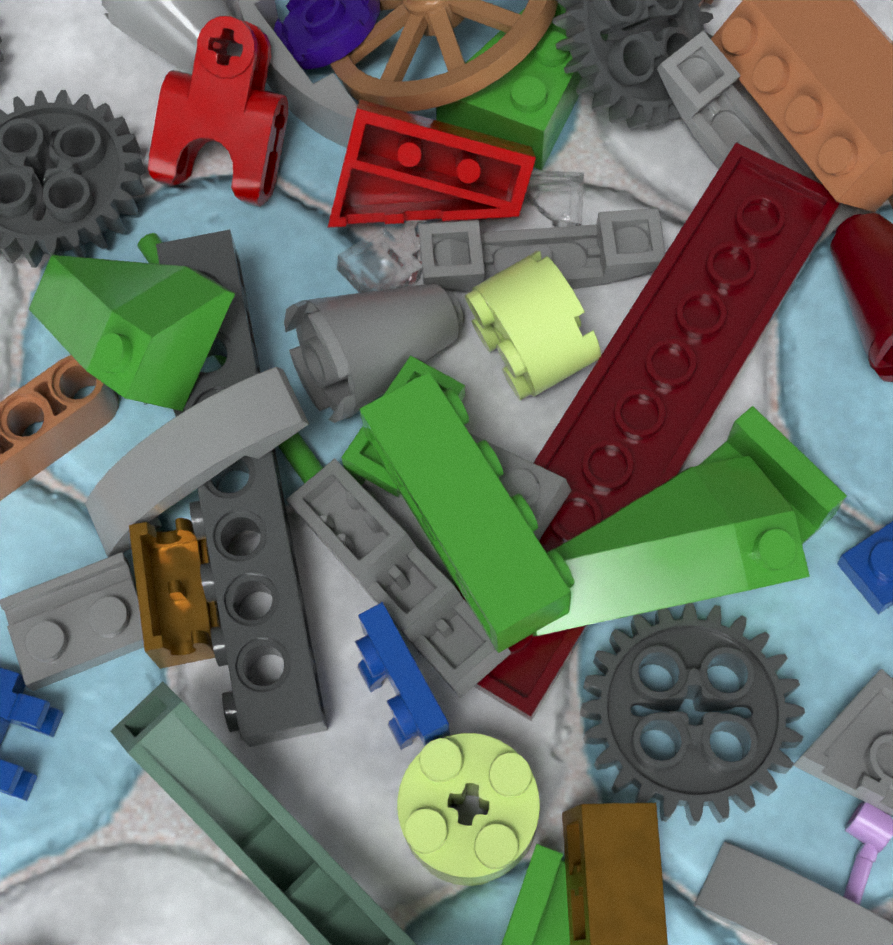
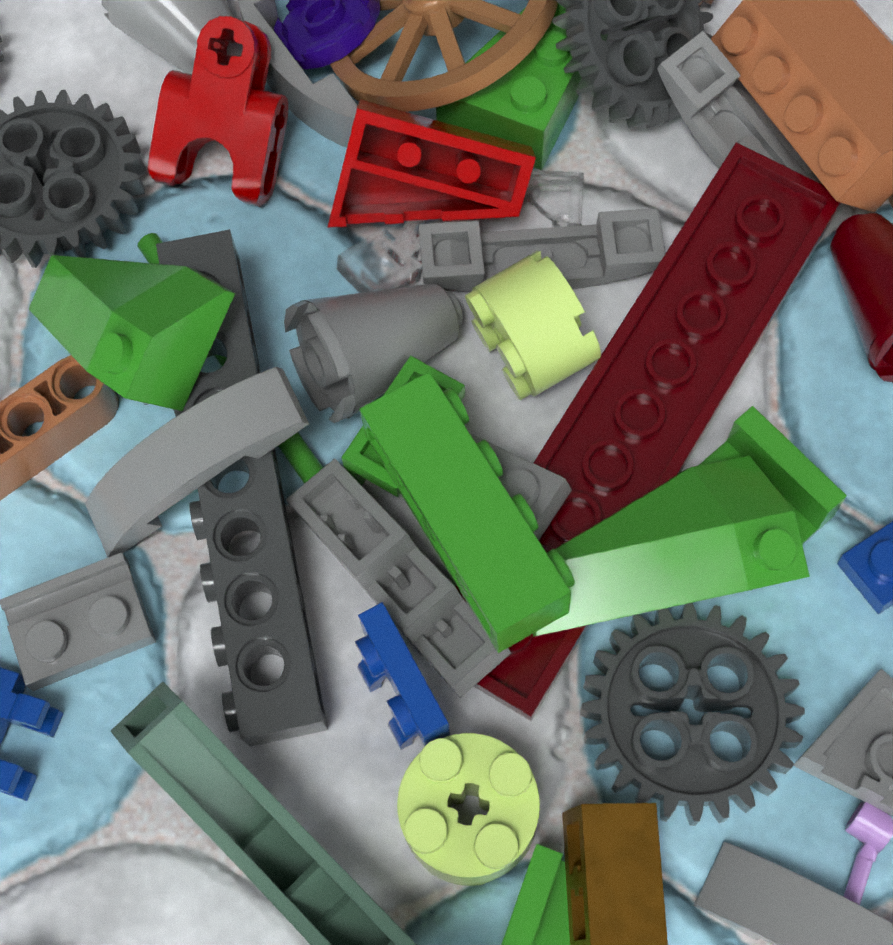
(171, 594): pearl gold hinge -> none

